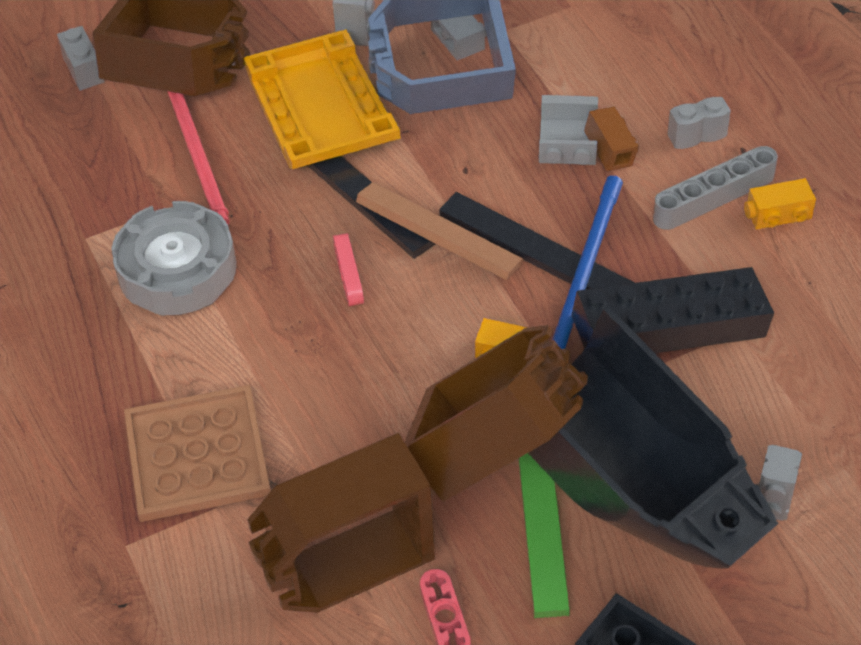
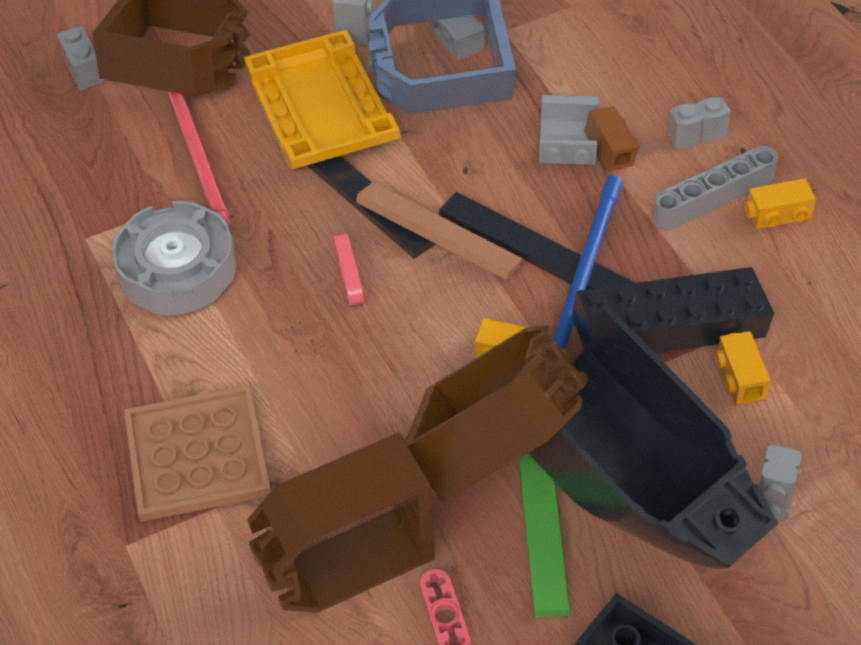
(742, 368): none -> light orange brick

